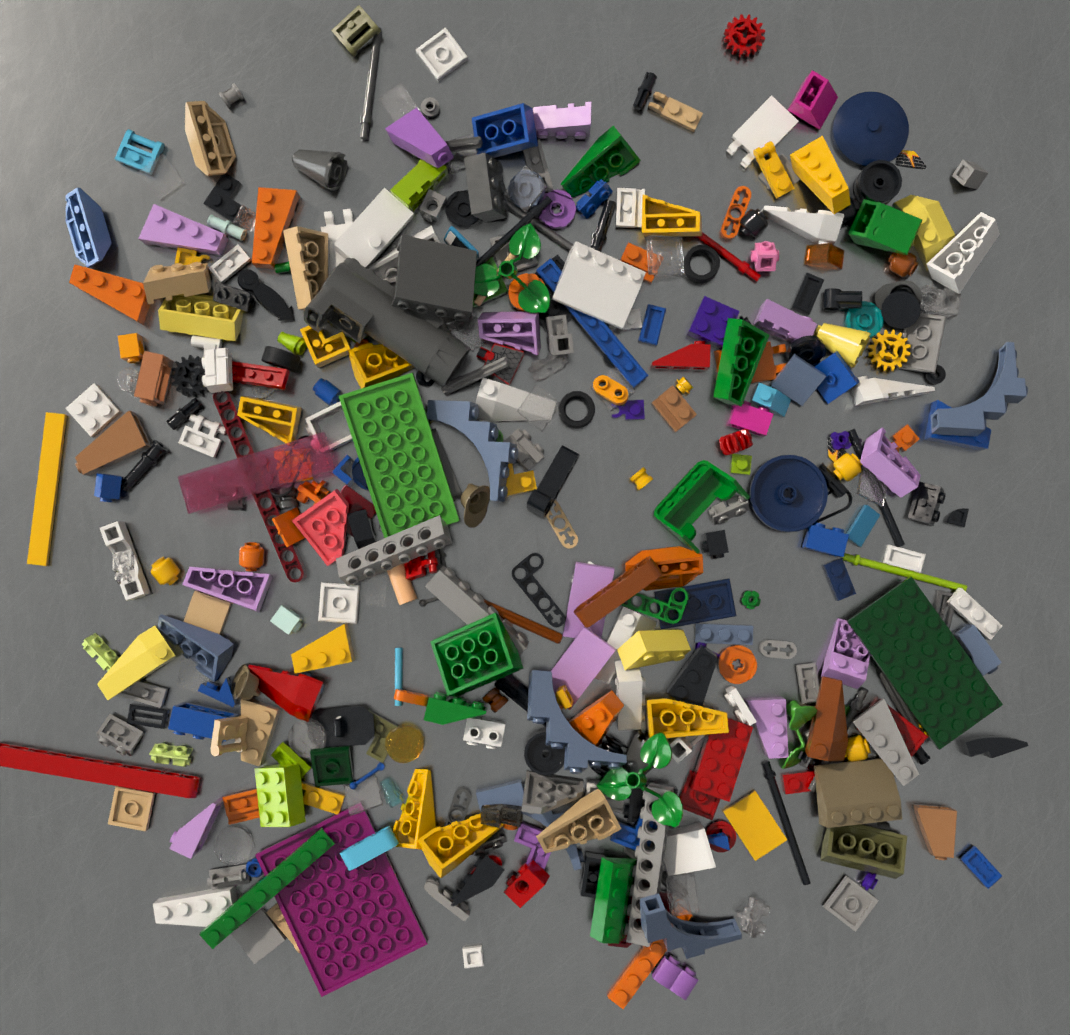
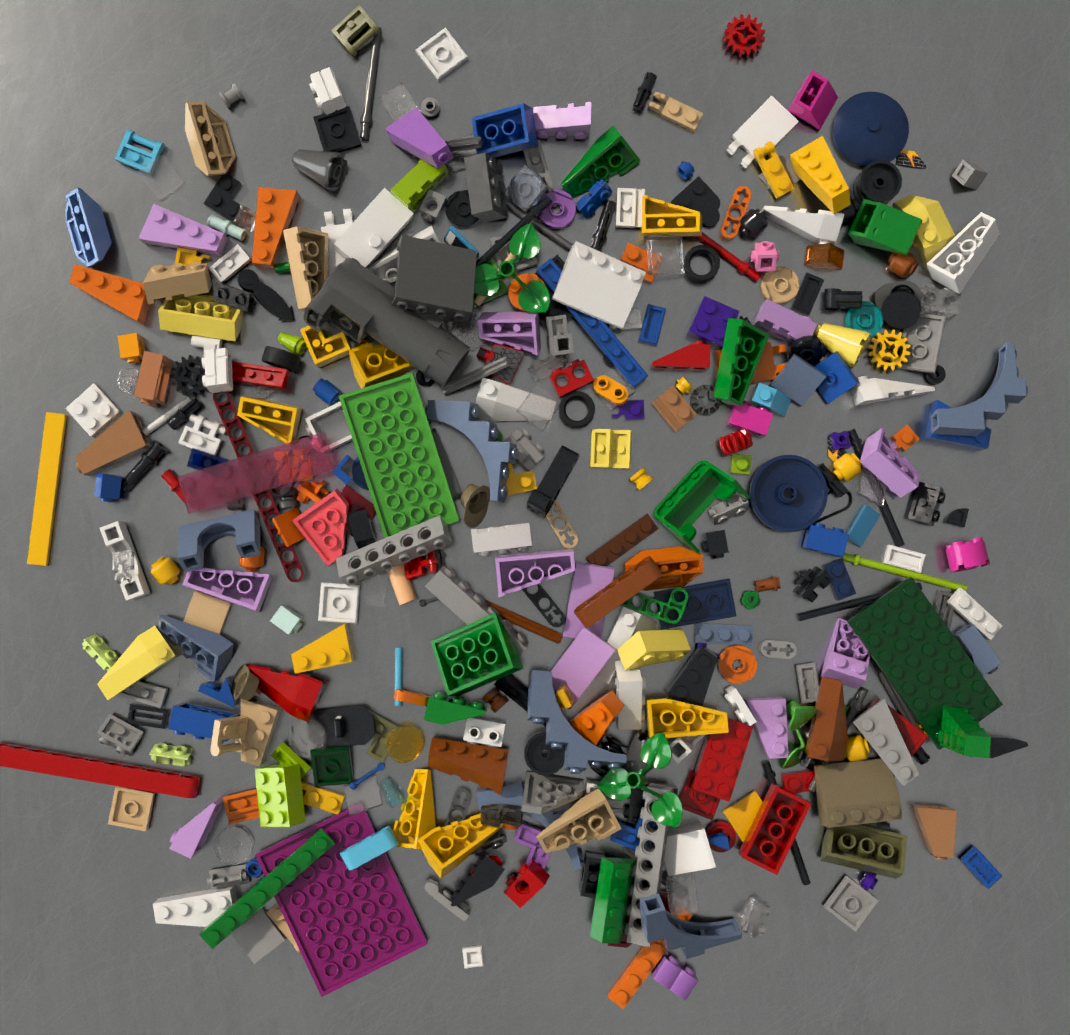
(161, 420): none -> white bar
(172, 480): none -> red axle
(197, 535): none -> sand blue arch
(200, 459): none -> clear blue slope
(328, 91): none -> white brick
(337, 130): none -> black plate
(470, 762): none -> dark orange wedge
(501, 539): none -> white wedge
(529, 569): none -> lavender wedge
(573, 382): none -> red brick
(611, 448): none -> light yellow slope
(623, 542): none -> reddish brown plate
(686, 170): none -> blue plate
(698, 404): none -> dark grey gear
(701, 199): none -> black plate
(768, 584): none -> dark orange pin
(774, 828): none -> red brick
(780, 285): none -> tan tile
(809, 581): none -> black hips
(842, 606): none -> black bar
(963, 734): none -> green wedge
(967, 555): none -> dark pink brick

